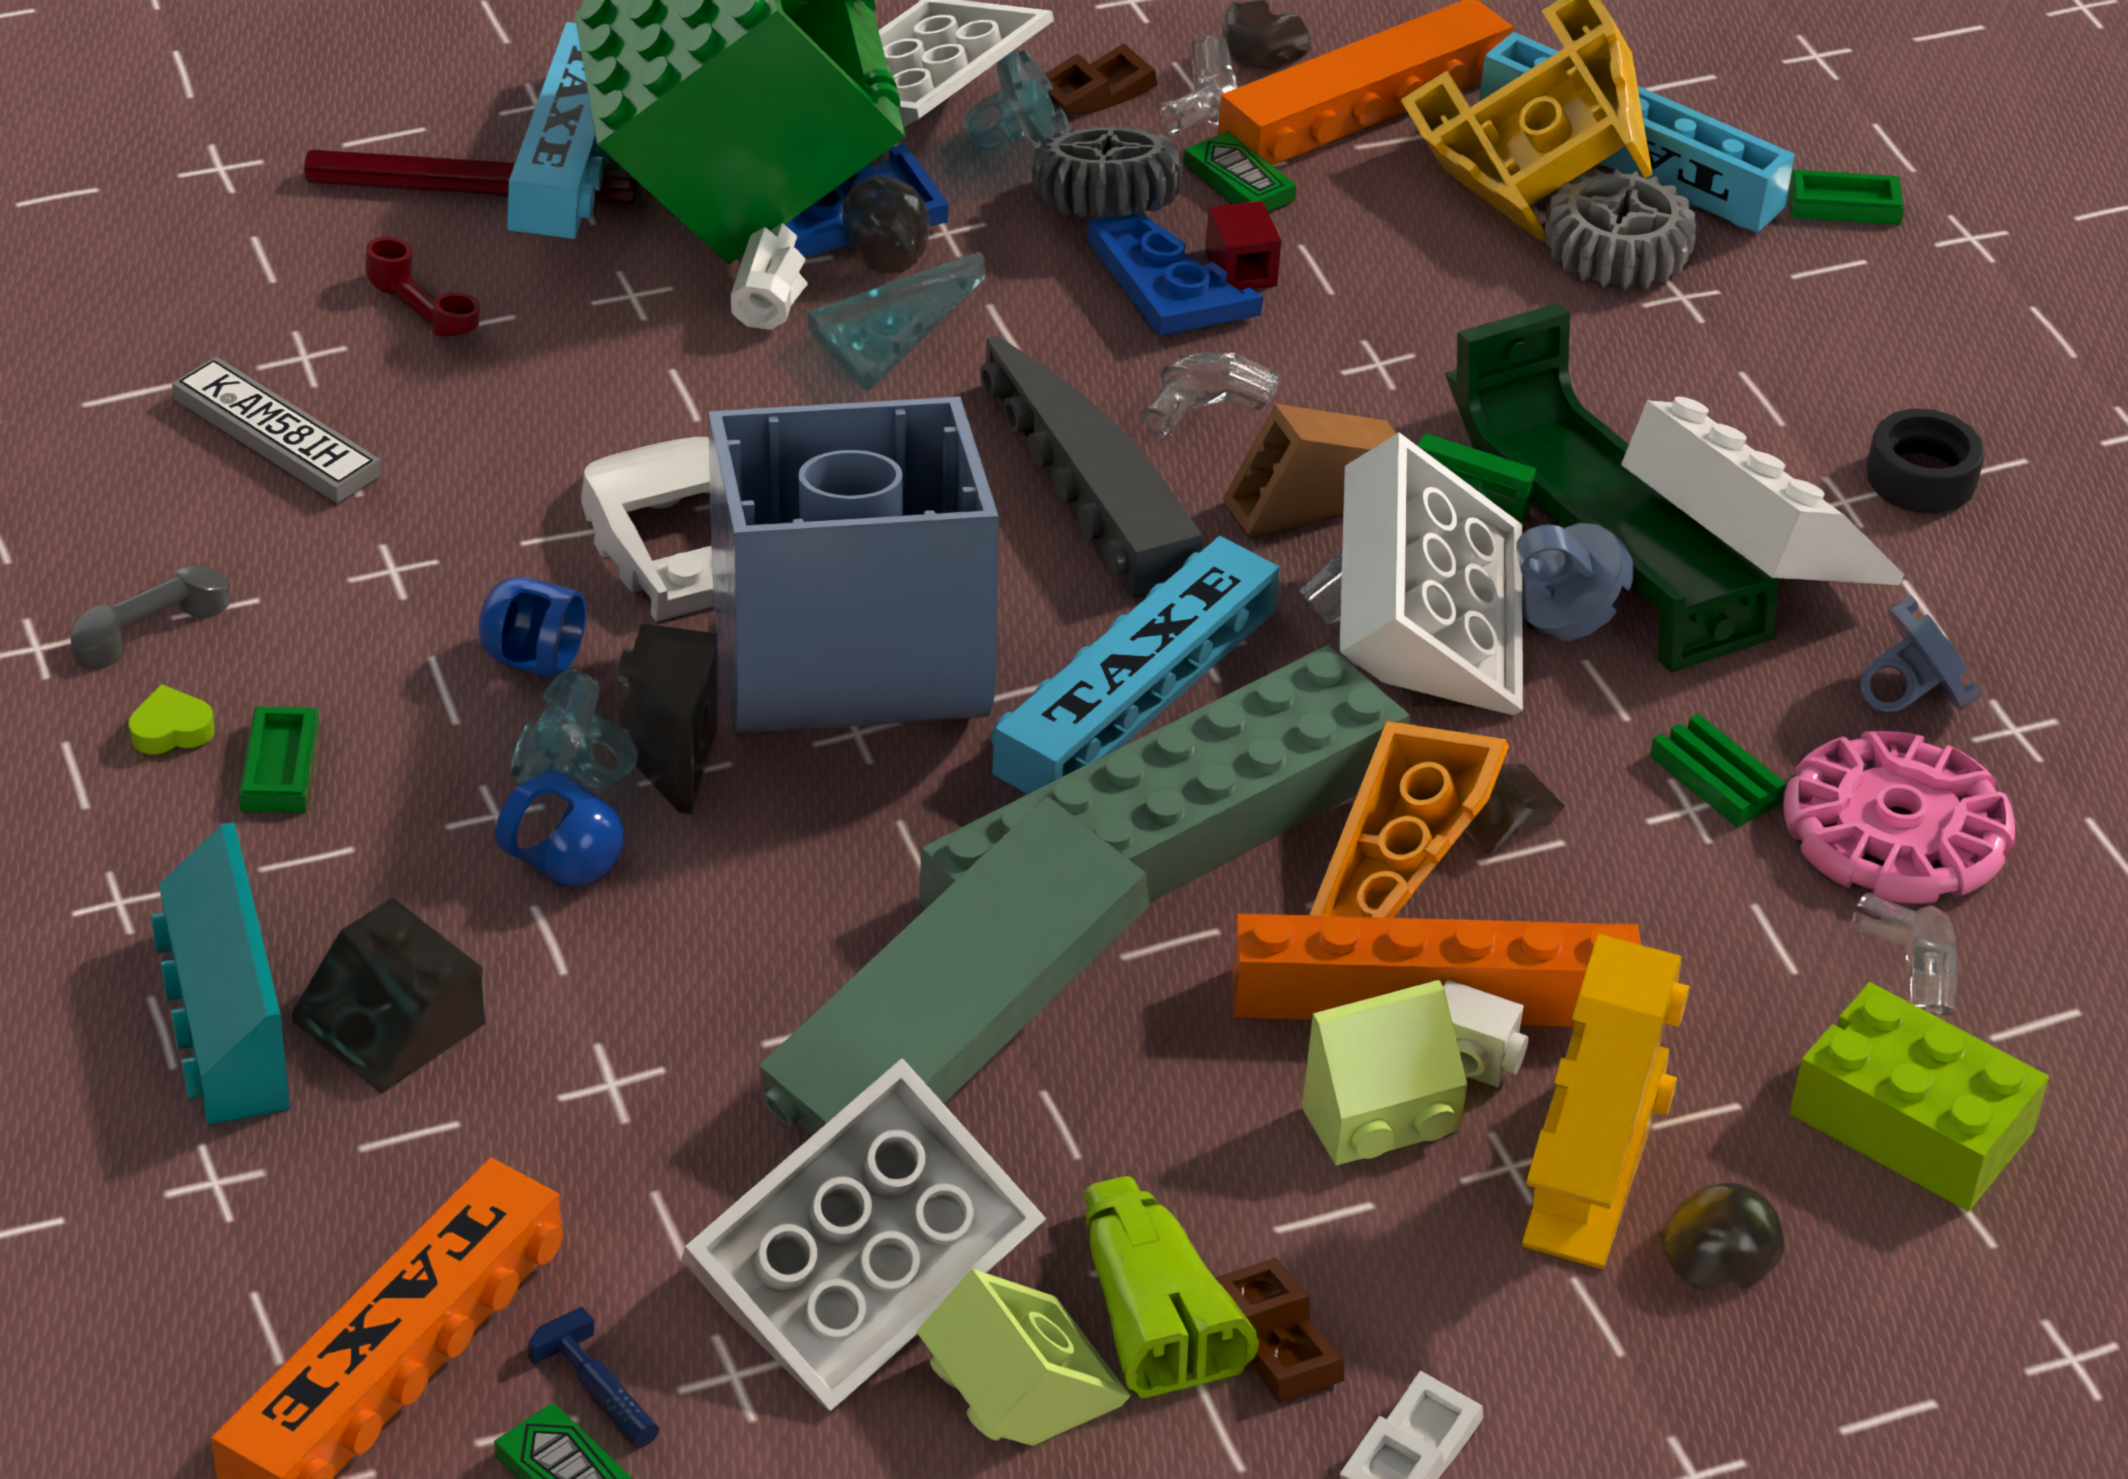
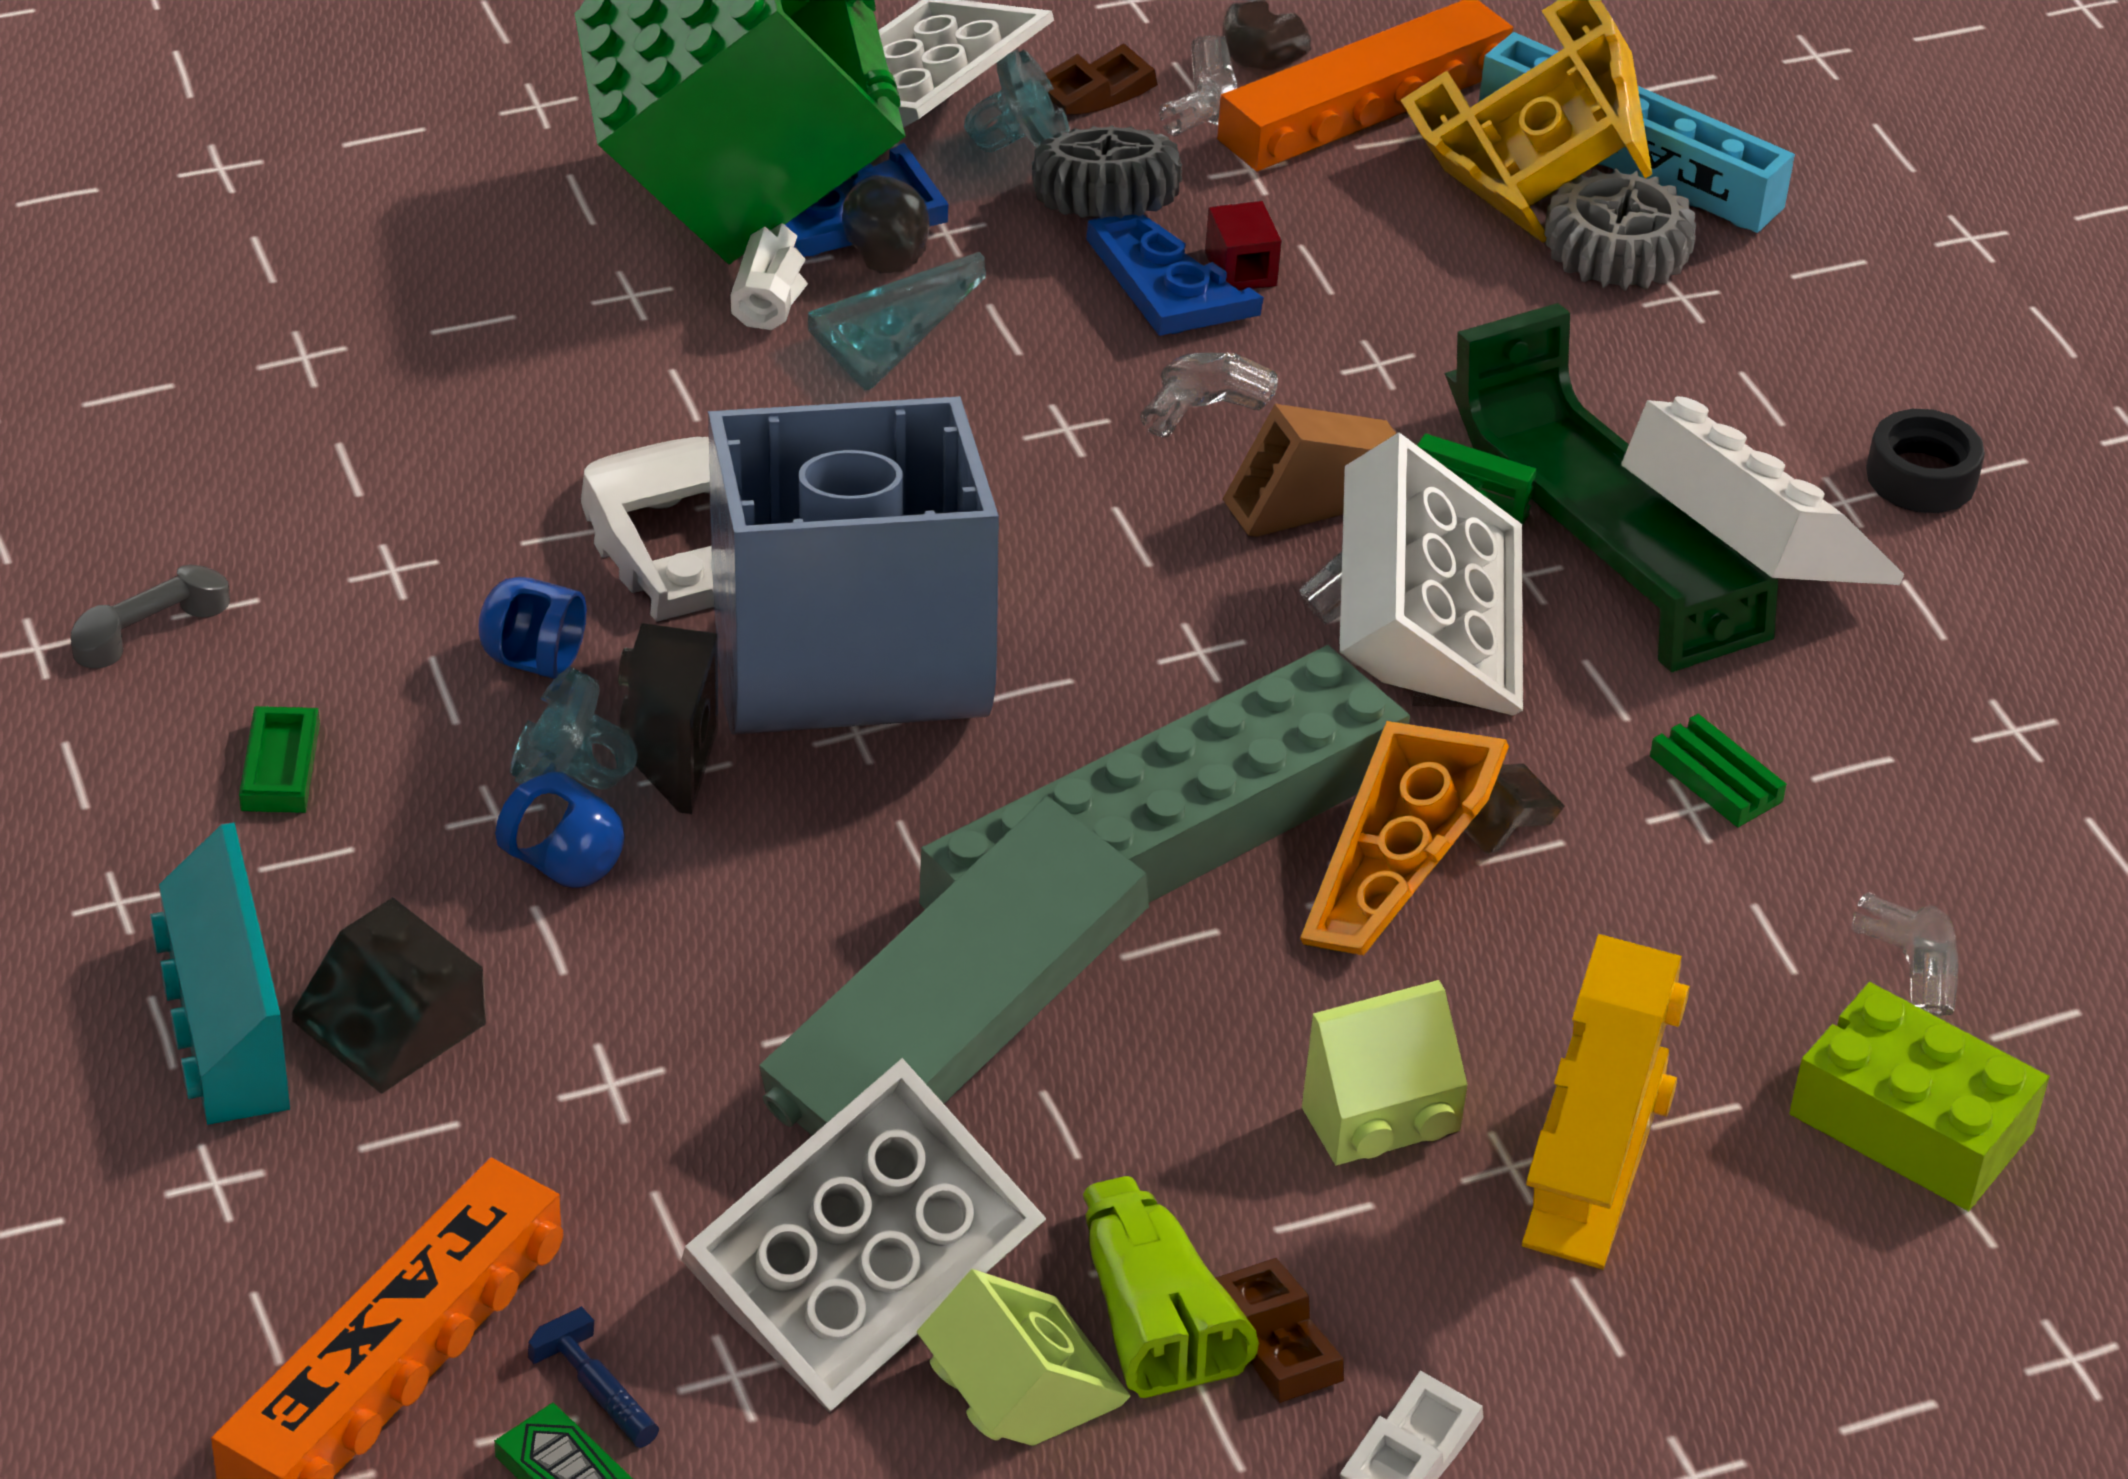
(170, 720): lime tile -> none
(277, 429): tile -> none
(389, 270): dark red bar -> none
(438, 174): dark red axle -> none
(560, 154): medium azure brick -> none
(1093, 470): dark grey slope -> none
(1136, 666): medium azure brick -> none
(1239, 172): green tile -> none
(1323, 962): orange brick -> none
(1486, 1033): white brick -> none
(1571, 578): sand blue tile -> none
(1723, 1236): clear smoke hair -> none
(1845, 197): green tile -> none
(1909, 774): bright pink plate -> none
(1923, 659): sand blue tile -> none

